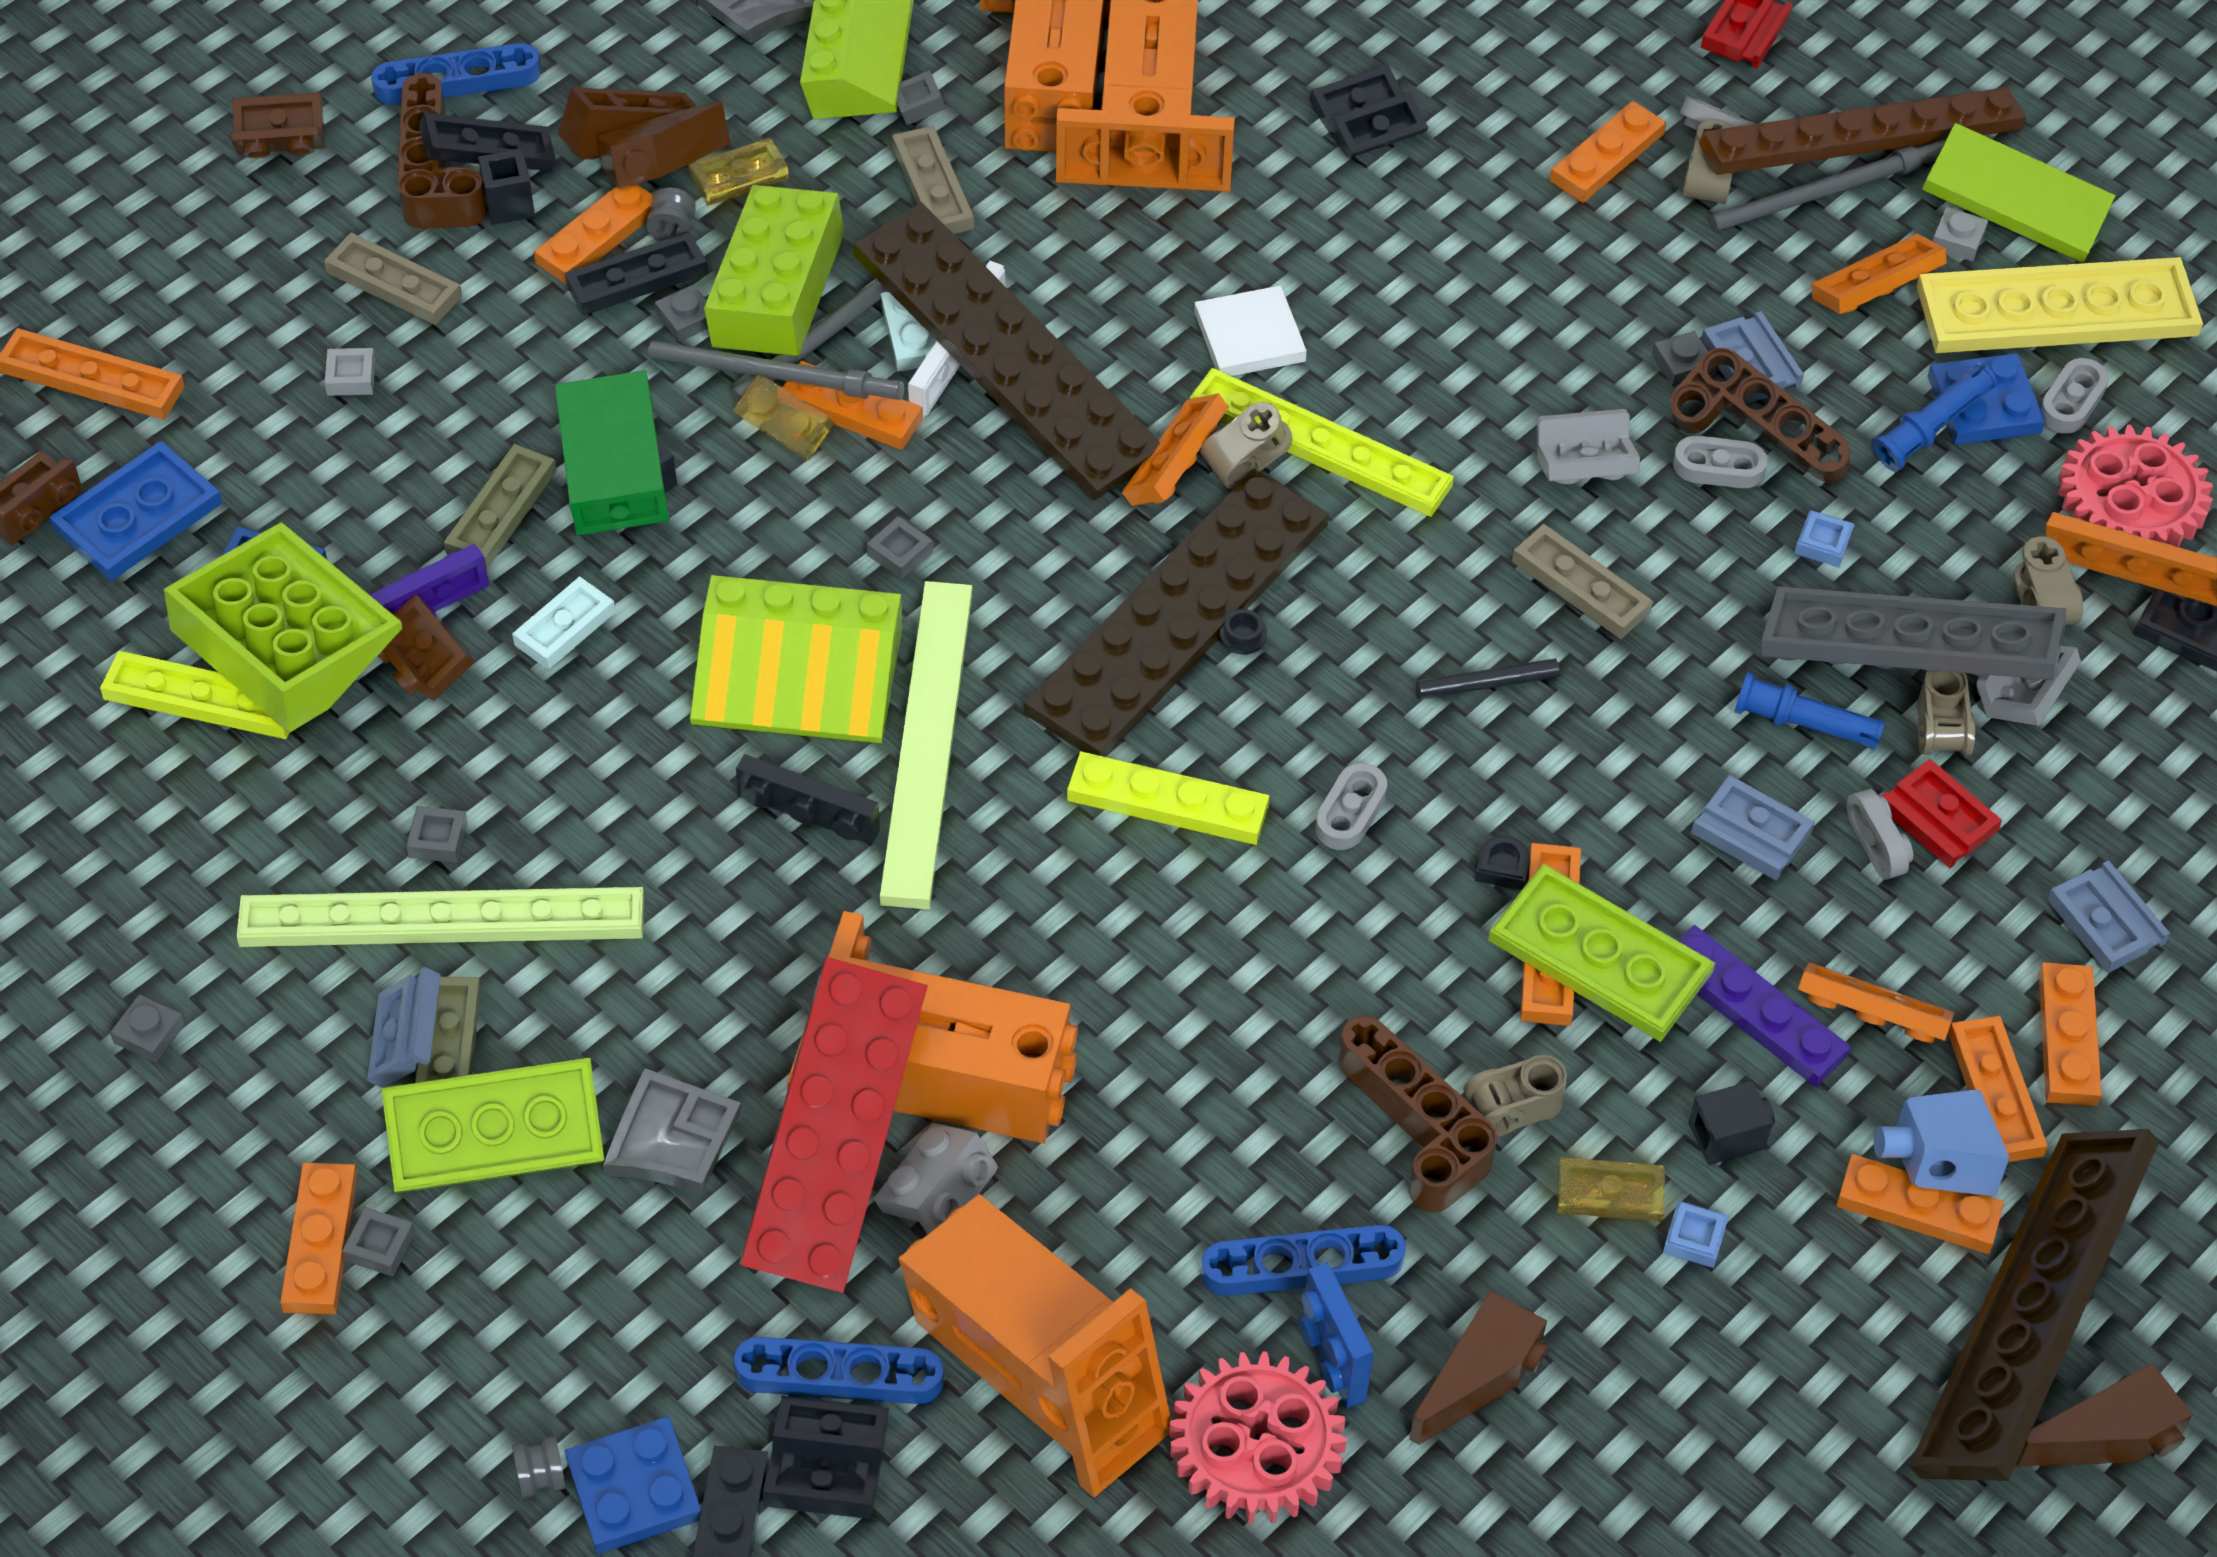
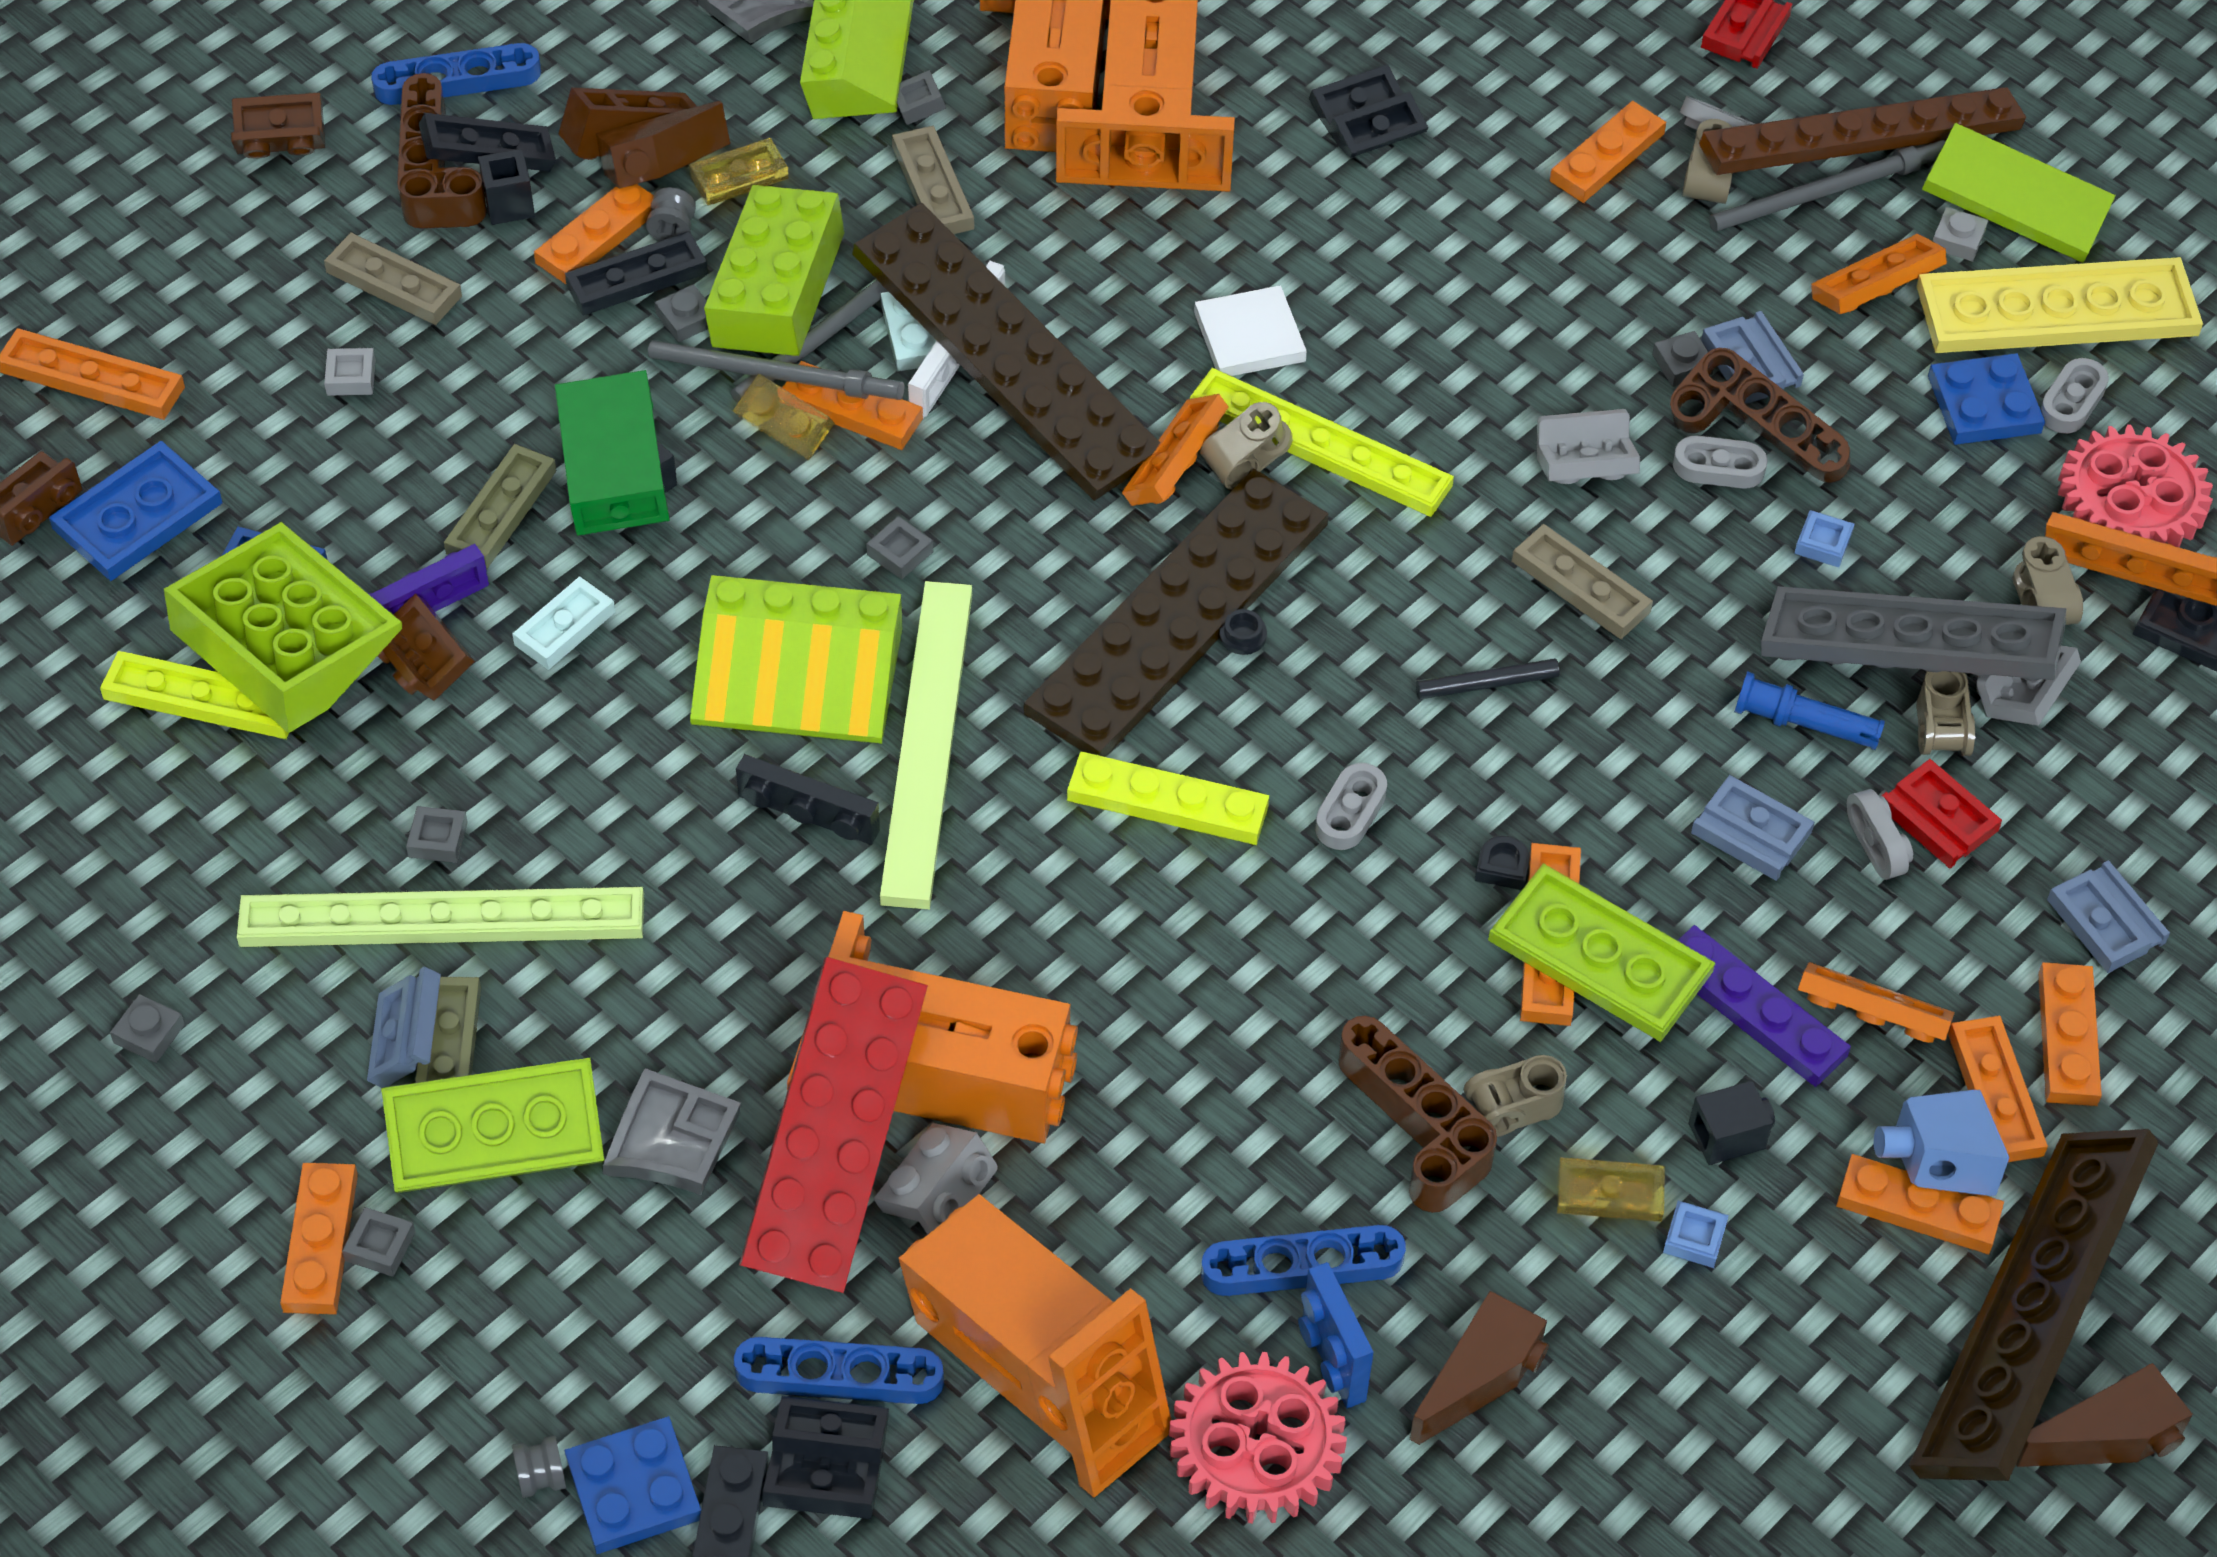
(1920, 428): blue pin -> none

